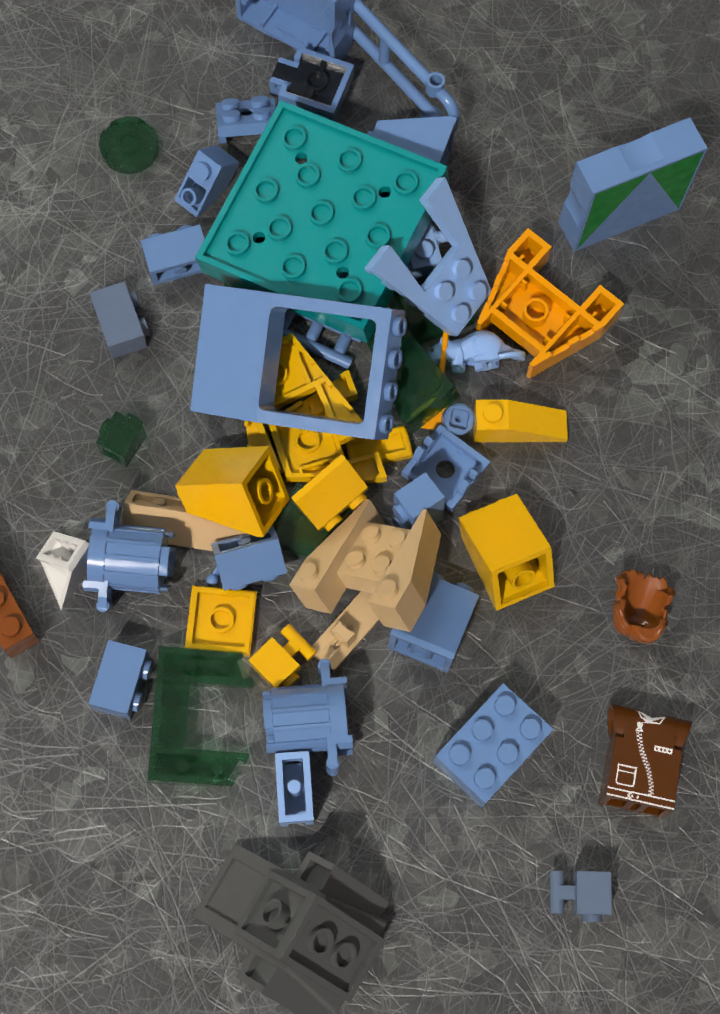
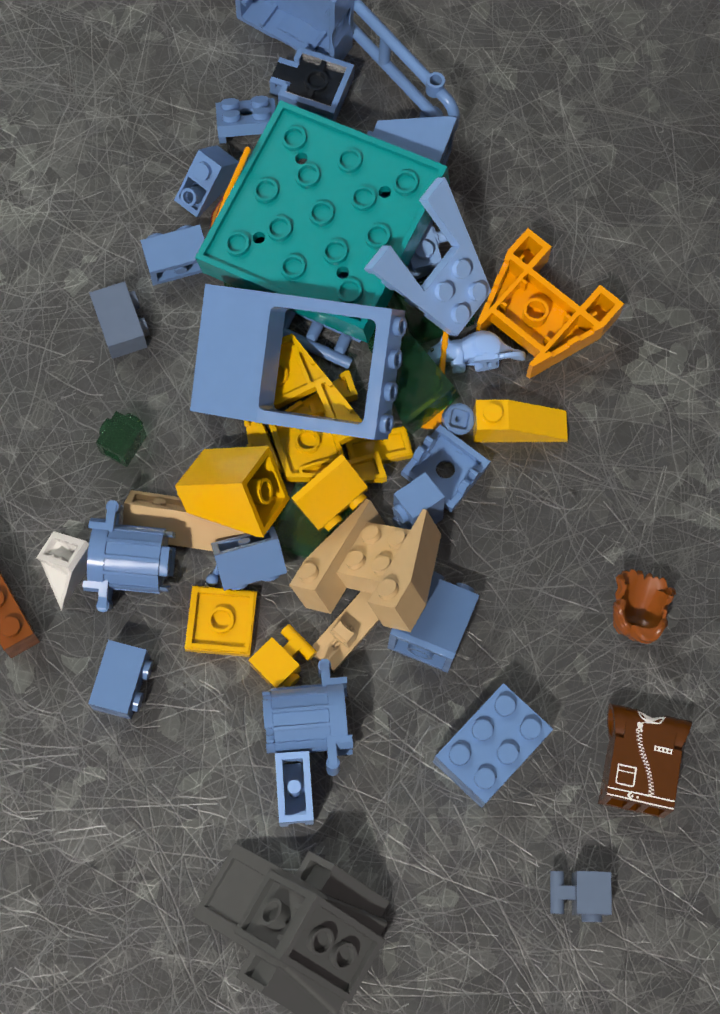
(129, 145): clear green tile -> none
(168, 758): clear green wedge -> none
(246, 152): none -> light orange piece
(508, 551): yellow slope -> none
(631, 184): medium blue tile -> none

